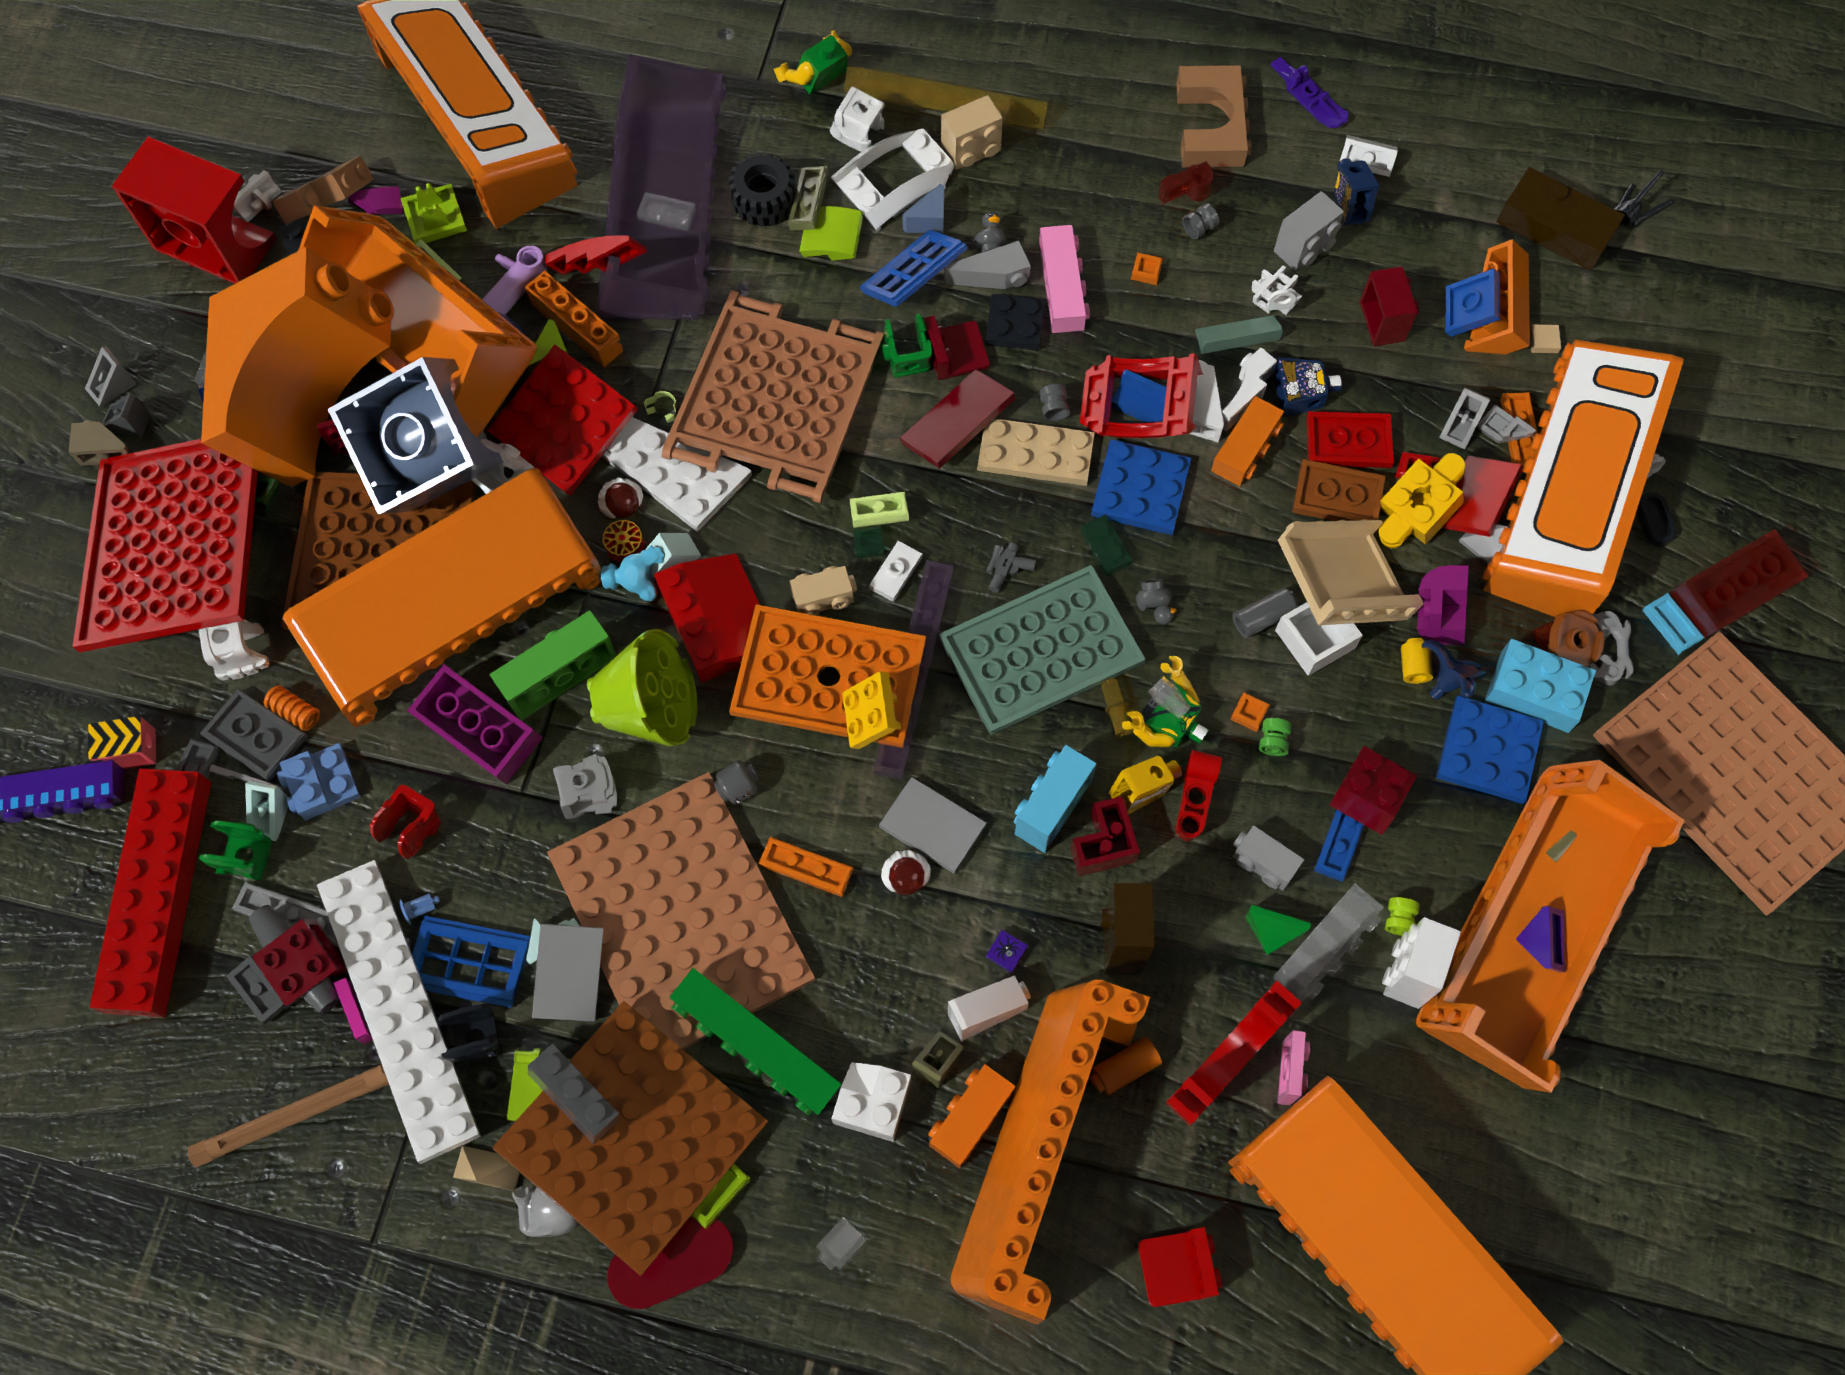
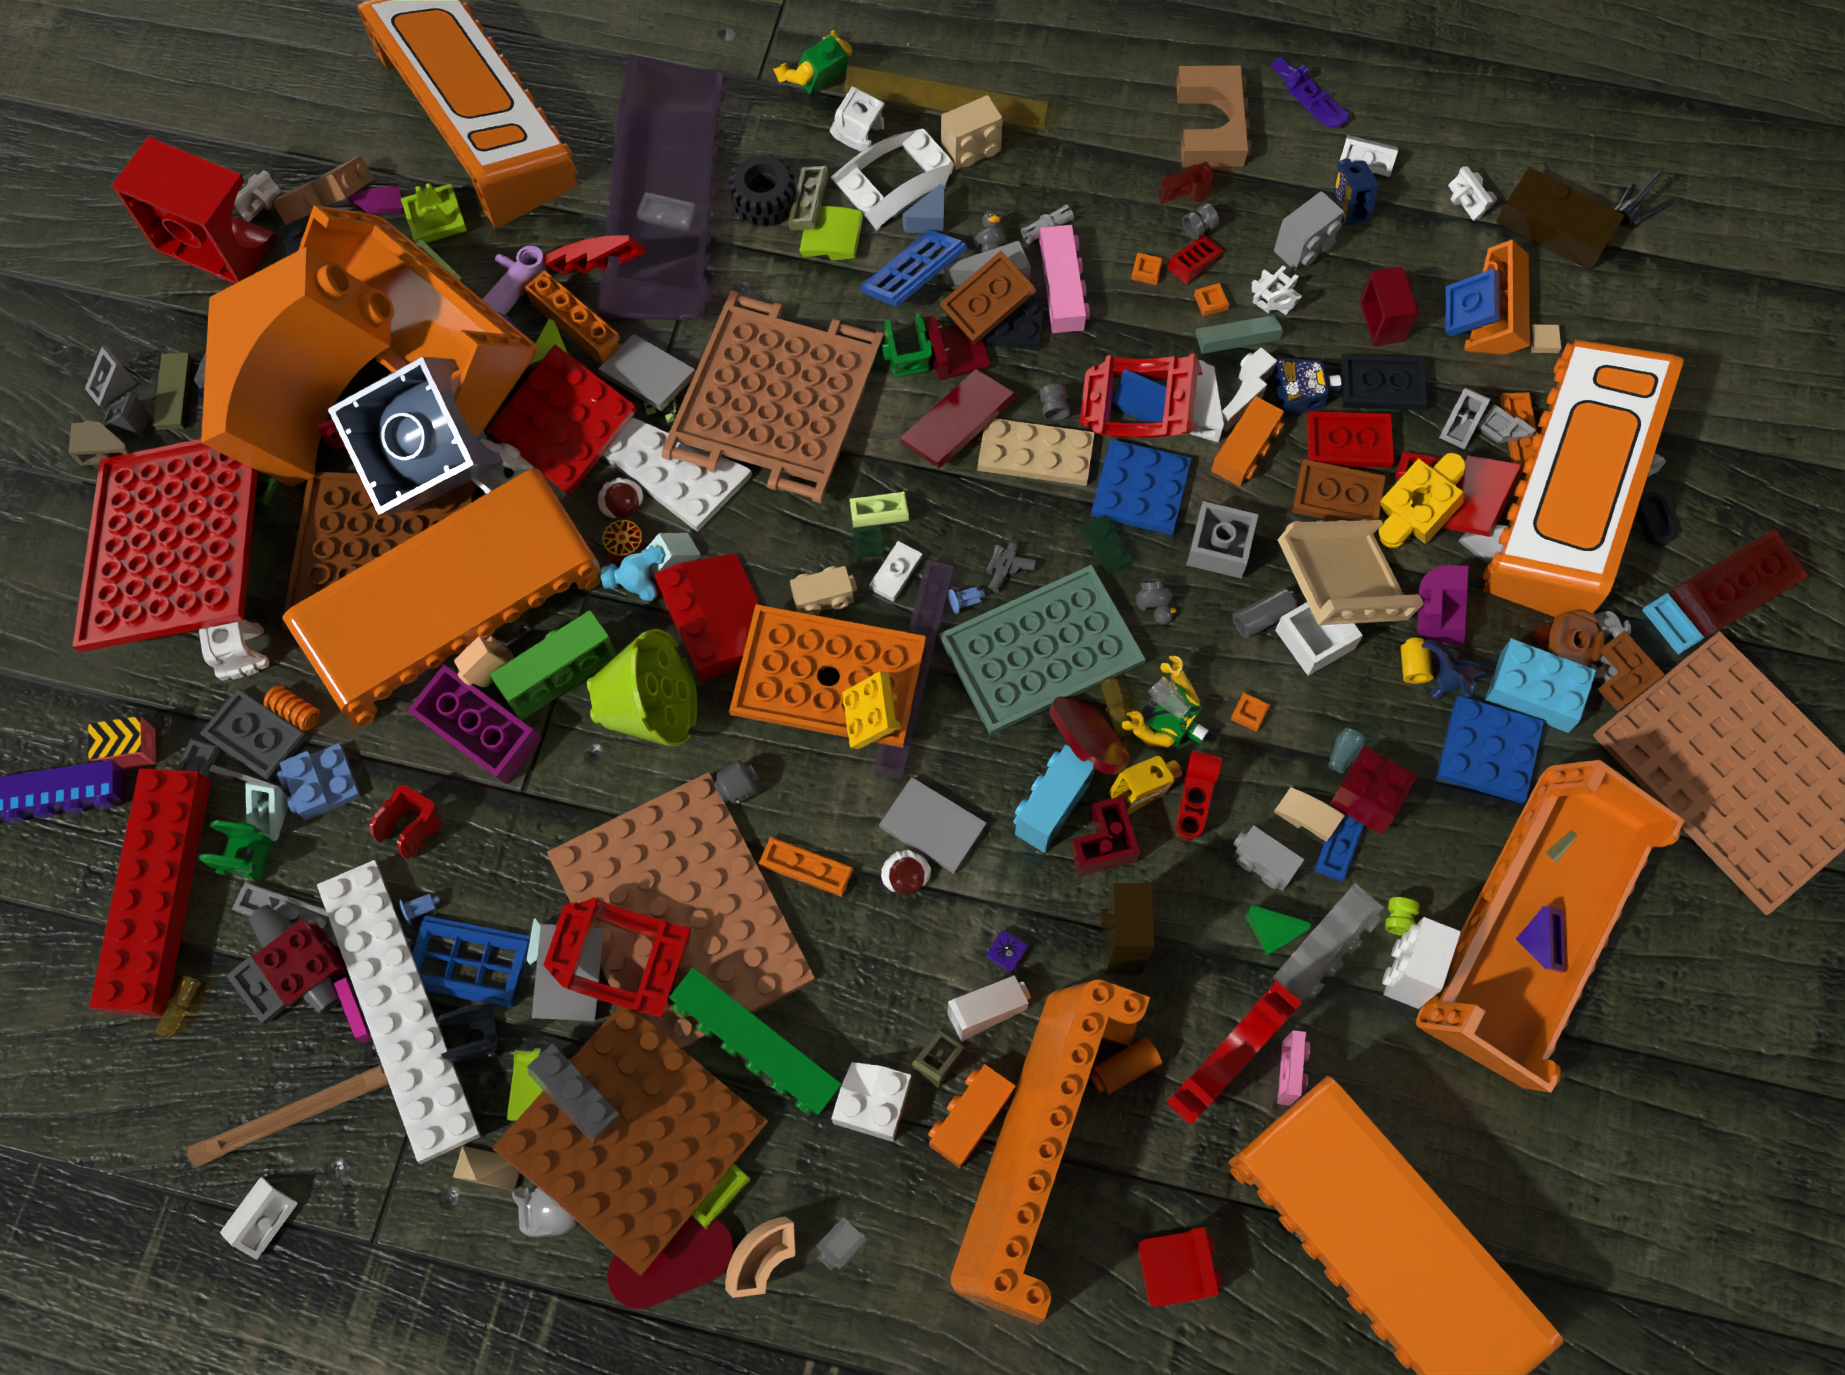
(172, 391): none -> olive tile
(177, 1006): none -> clear yellow axle
(258, 1218): none -> white panel
(481, 660): none -> light nougat brick
(586, 787): light grey piece -> none
(647, 372): none -> light grey tile
(661, 968): none -> red wedge
(758, 1256): none -> light nougat brick
(964, 598): none -> medium blue piece
(987, 297): none -> dark orange plate
(1056, 218): none -> light grey pin
(1089, 735): none -> dark red tile
(1187, 274): none -> red slope
(1211, 299): none -> orange tile
(1222, 539): none -> light grey brick
(1275, 737): bright green wheel -> none
(1309, 812): none -> tan slope
(1346, 749): none -> clear light blue cone
(1383, 382): none -> black plate
(1470, 193): none -> white hips
(1635, 671): none -> dark orange plate

